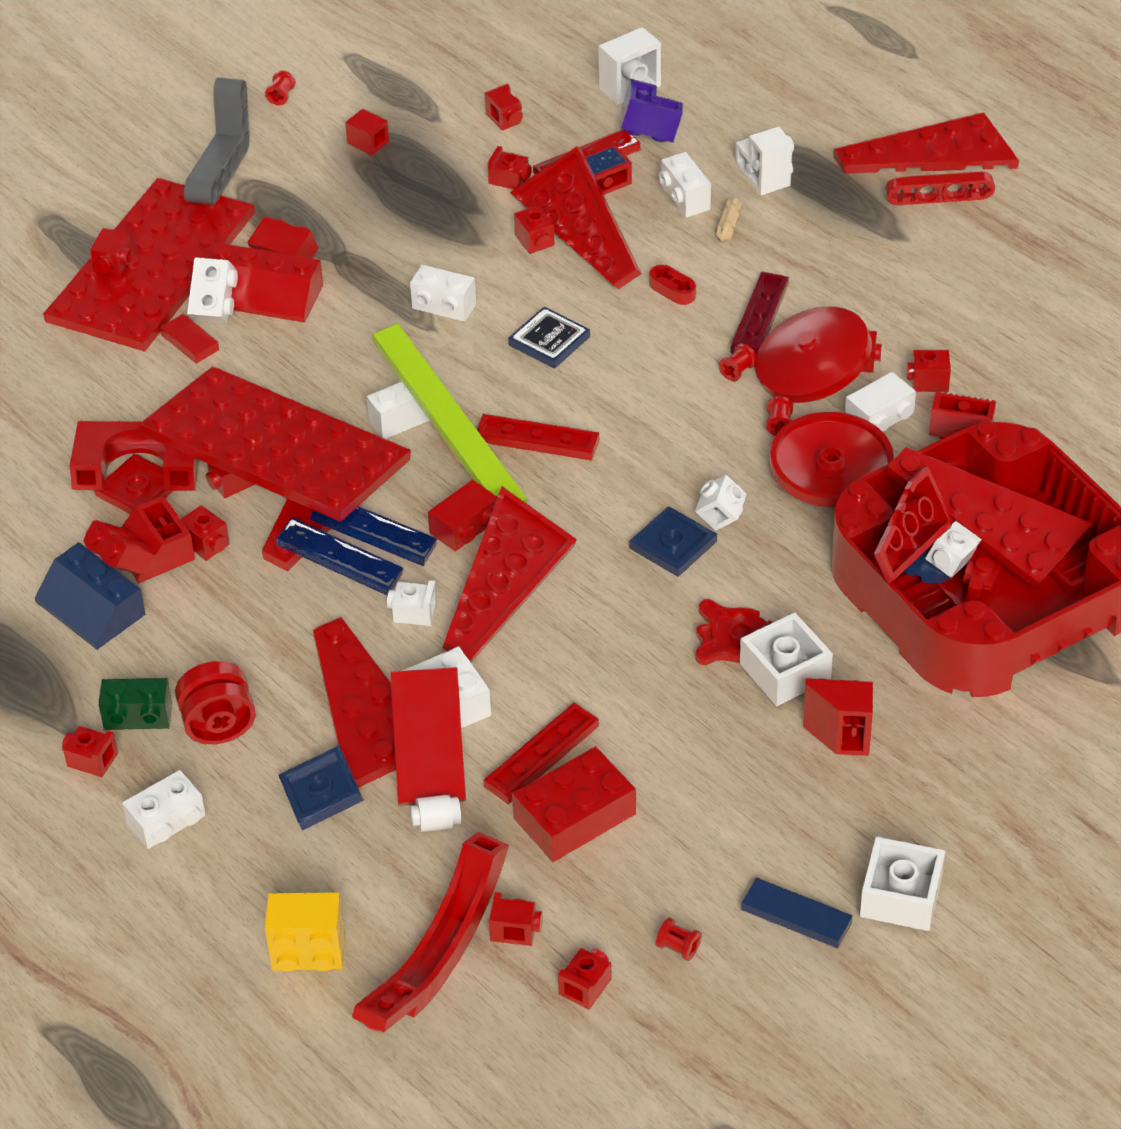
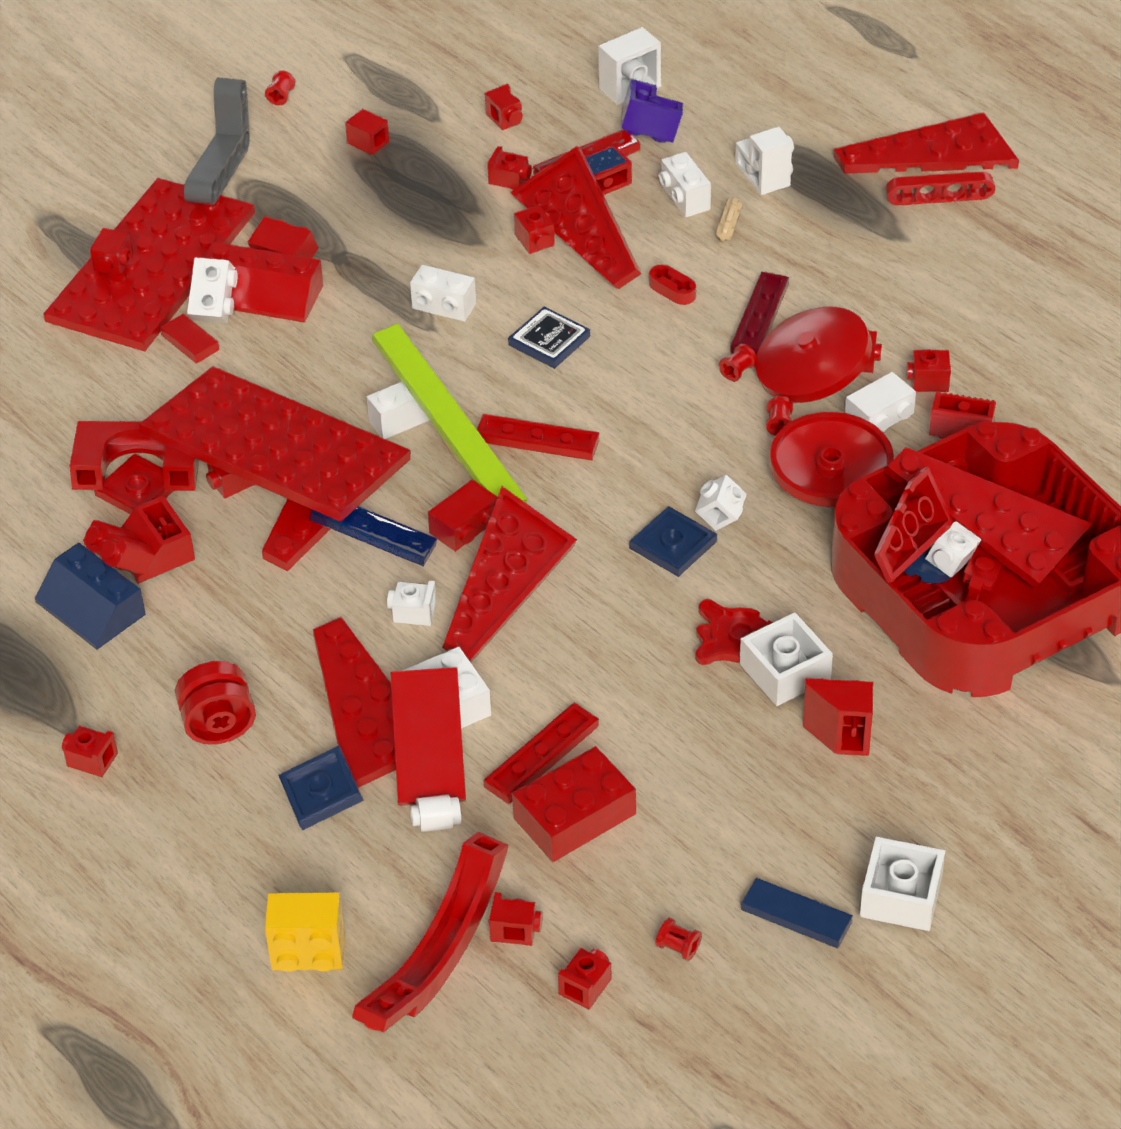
(135, 703): dark green brick -> none
(164, 809): white brick -> none
(207, 532): red brick -> none
(339, 556): clear blue tile -> none

